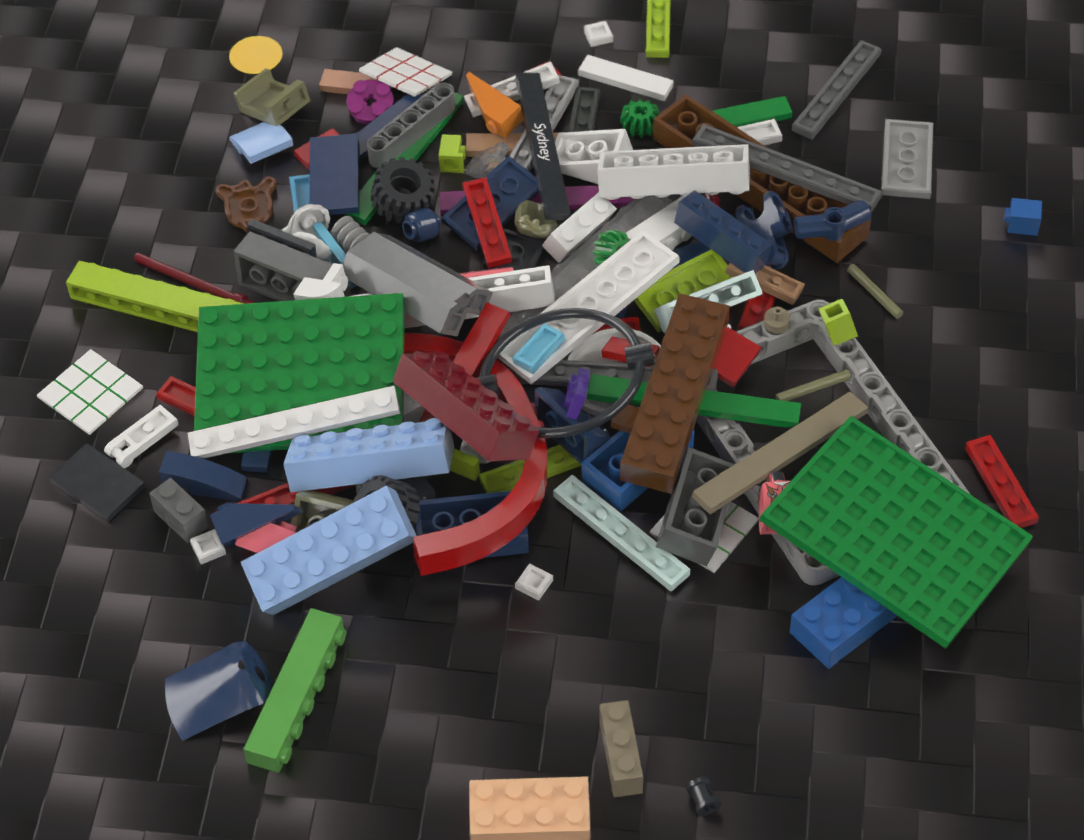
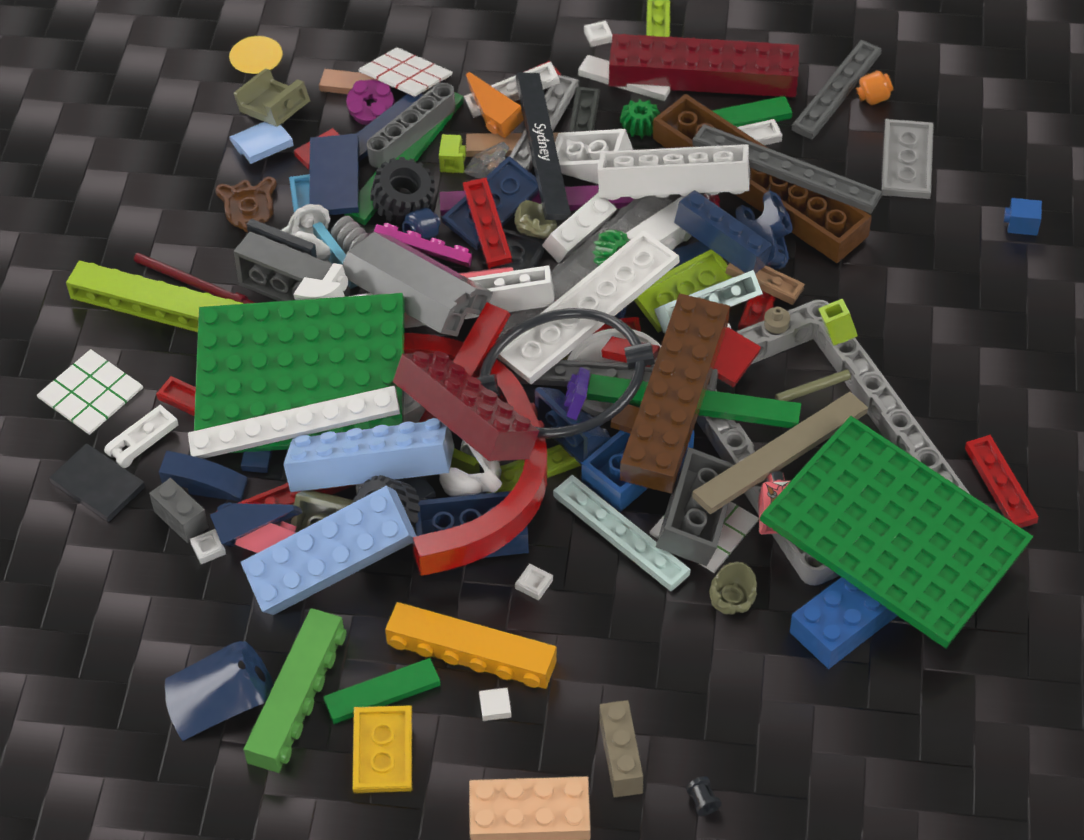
(382, 690): none -> green tile
(382, 749): none -> yellow tile
(433, 247): none -> dark pink plate
(459, 483): none -> white animal
(471, 645): none -> light orange brick
(495, 704): none -> white tile
(538, 348): medium azure tile -> none
(704, 65): none -> dark red brick
(733, 588): none -> olive hair
(833, 221): dark blue piece -> none
(874, 88): none -> orange head
(875, 291): olive bar -> none

